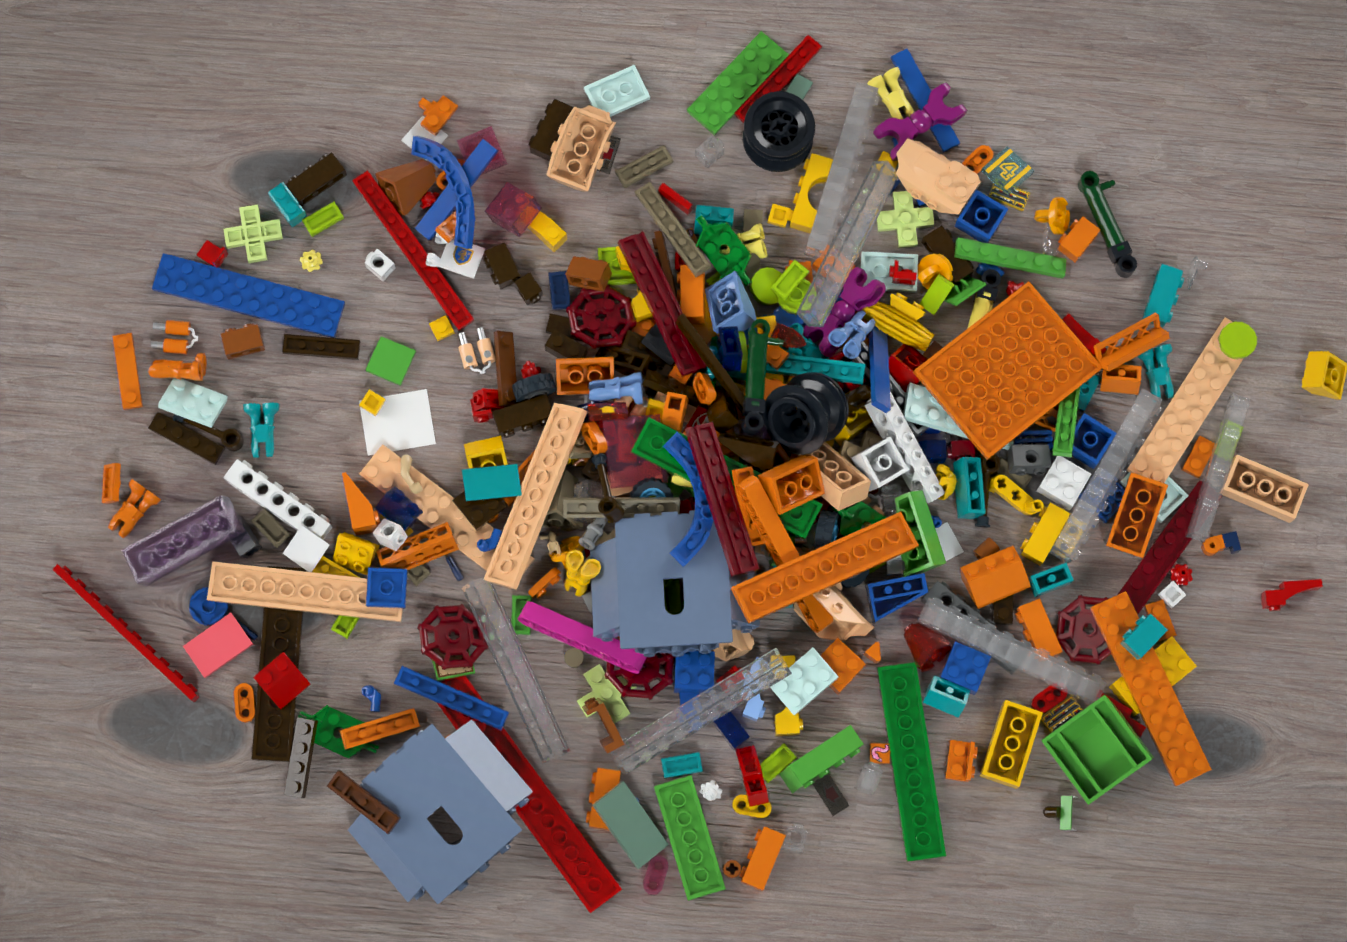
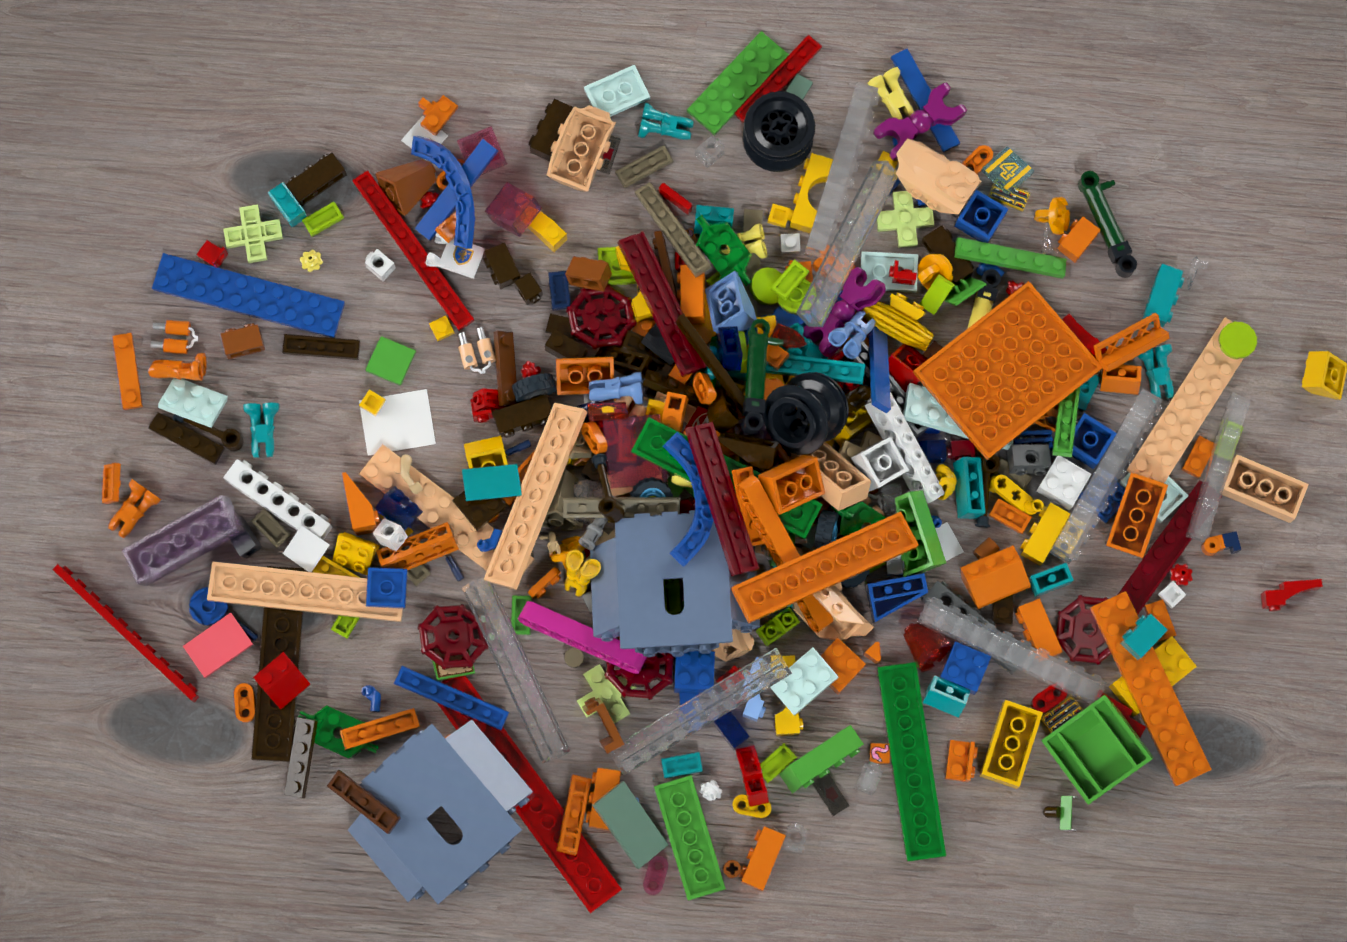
(519, 447): none -> dark blue pin
(574, 814): none -> orange plate
(668, 126): none -> teal piece
(777, 626): none -> lime slope
(790, 243): none -> white plate
(1010, 516): none -> orange plate

